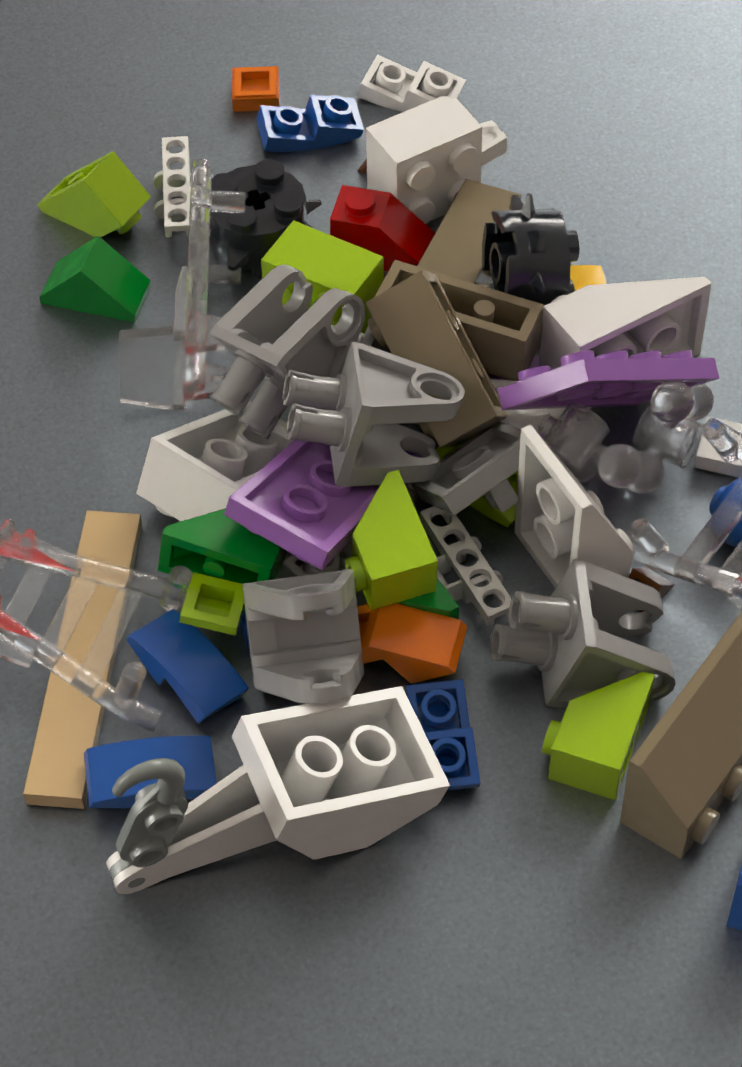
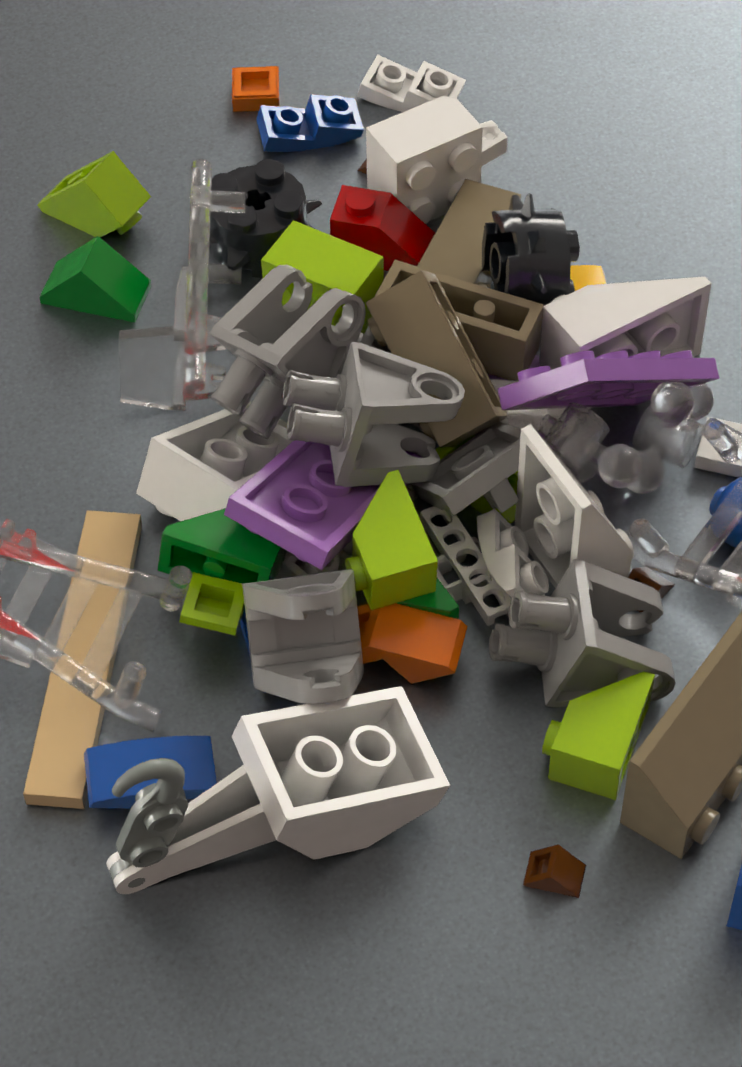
(179, 185): white piece -> none
(189, 664): blue slope -> none
(445, 721): blue slope -> none
(506, 556): none -> white slope
(555, 871): none -> reddish brown piece

